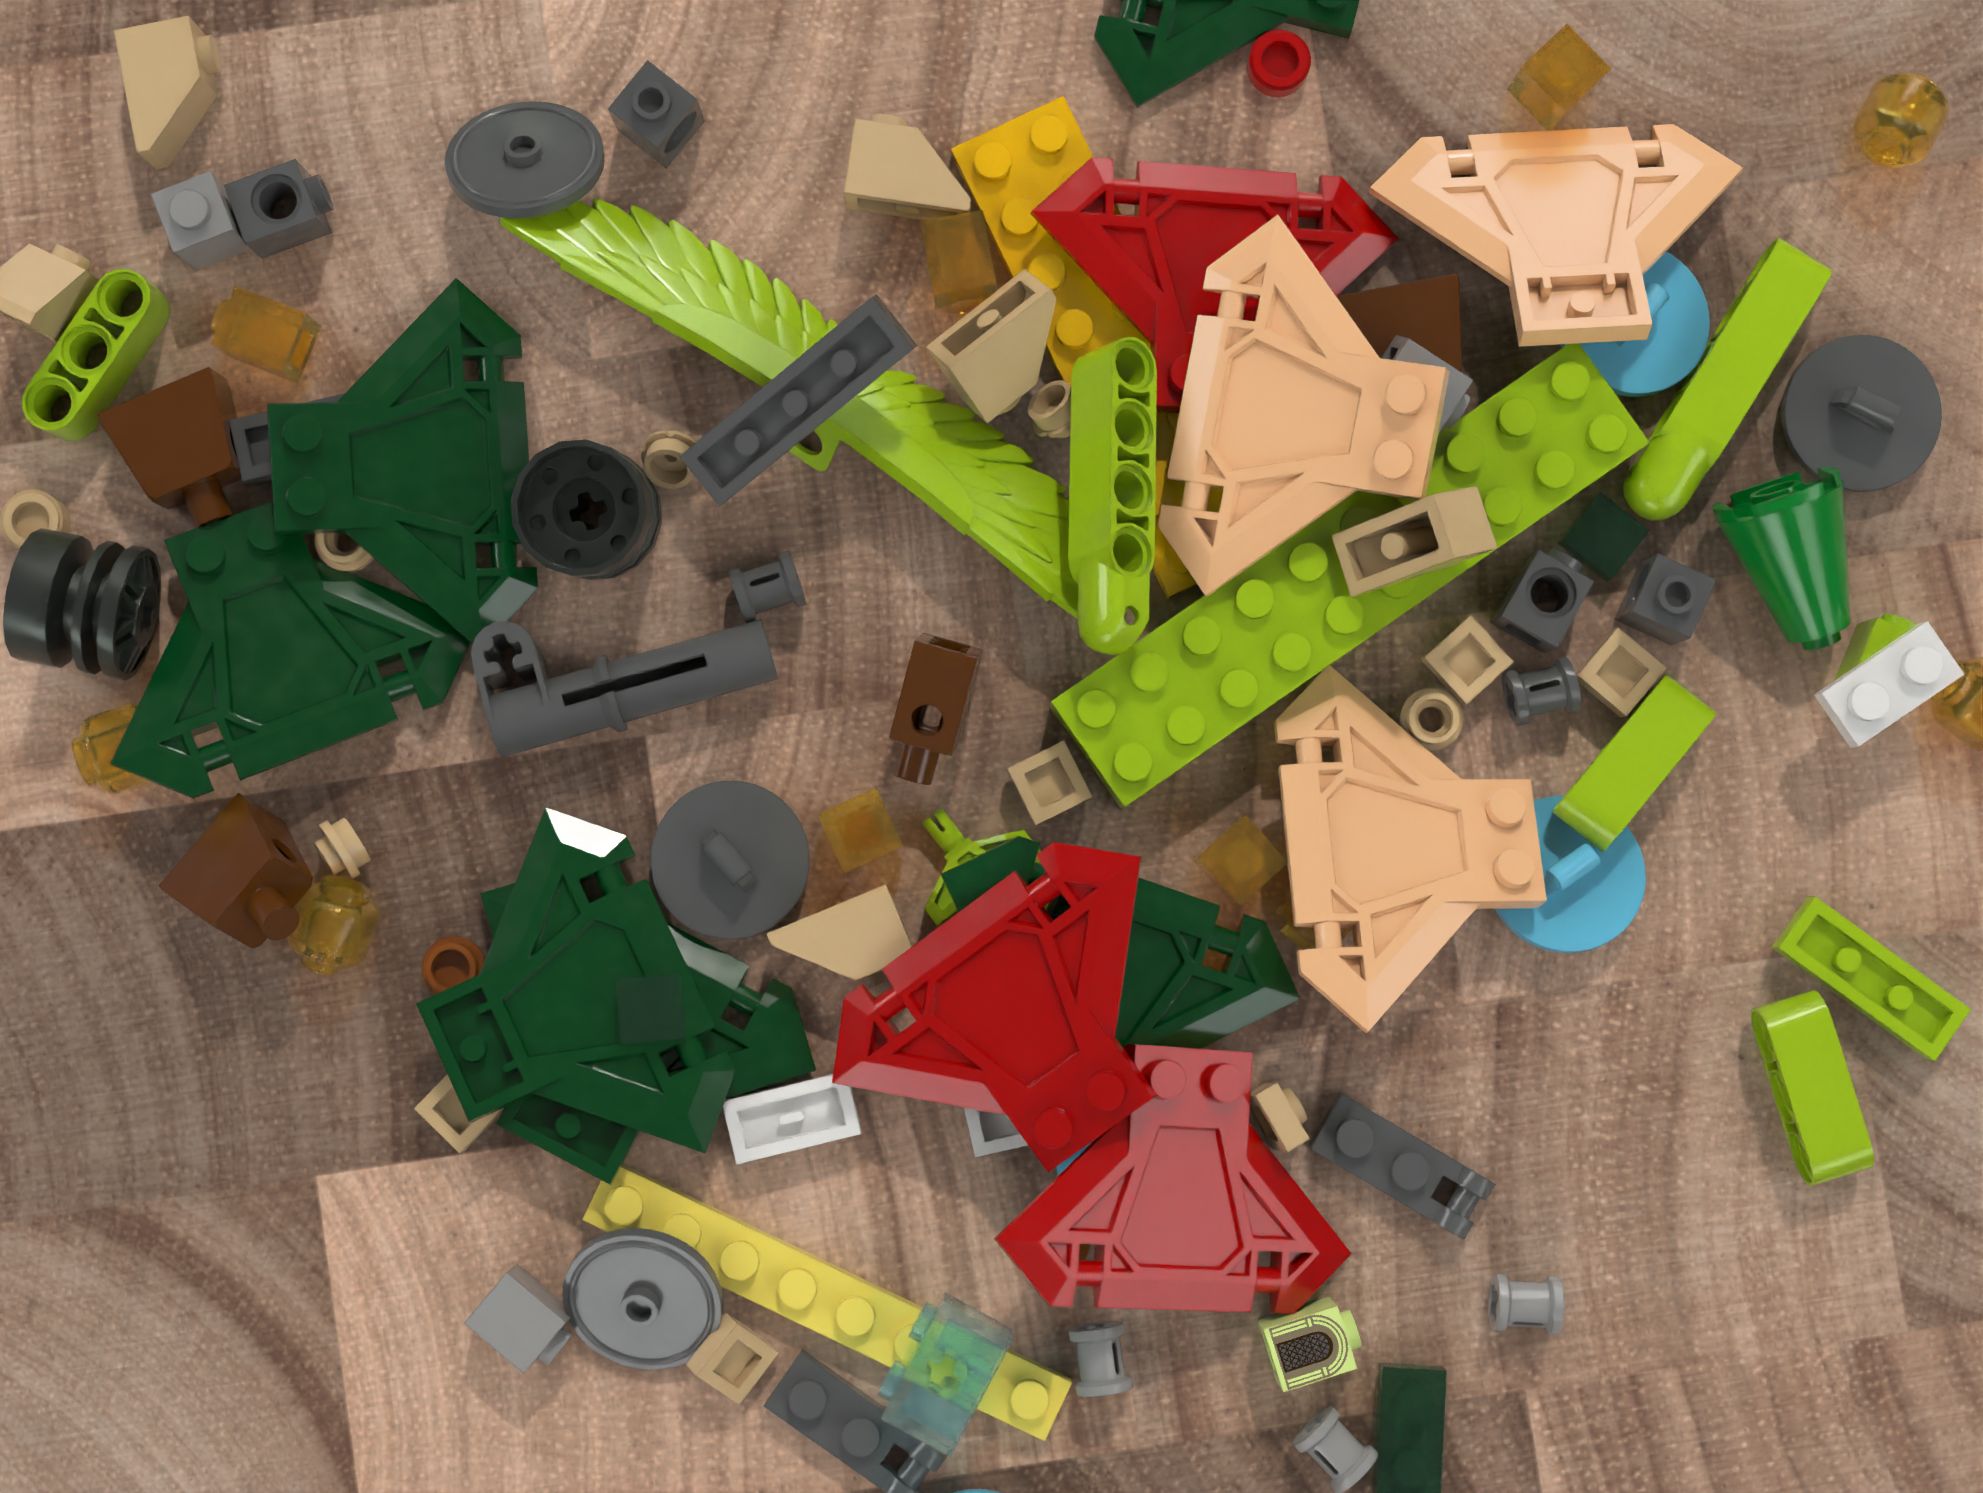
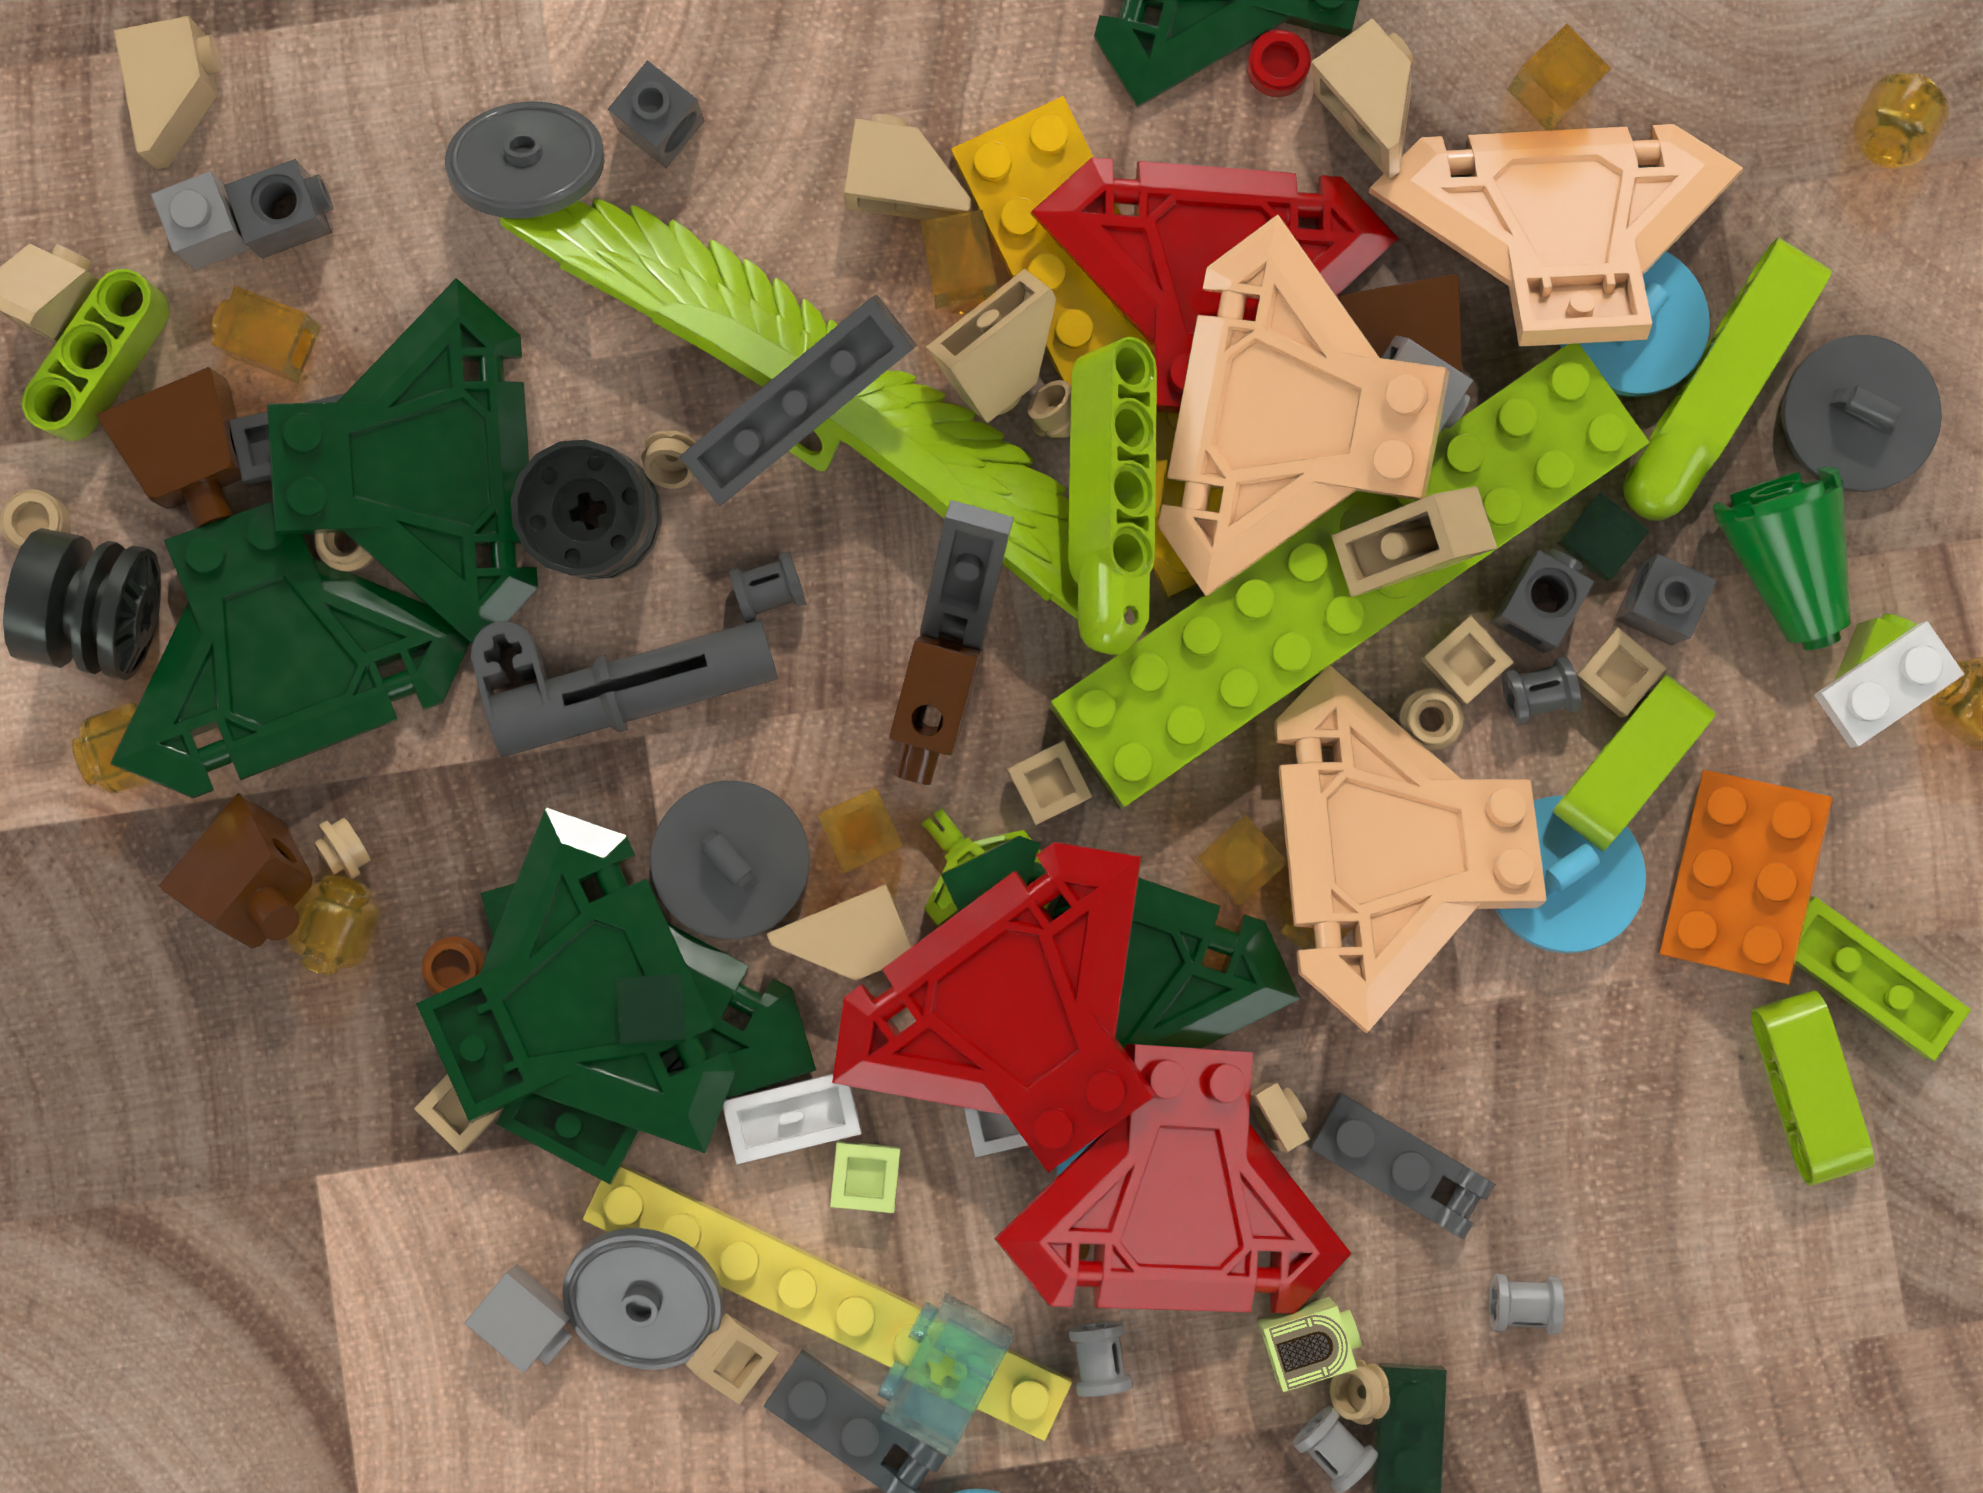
(865, 1176): none -> yellowish green plate
(966, 573): none -> dark grey plate
(1349, 1397): none -> tan plate
(1368, 91): none -> tan slope
(1746, 876): none -> orange plate

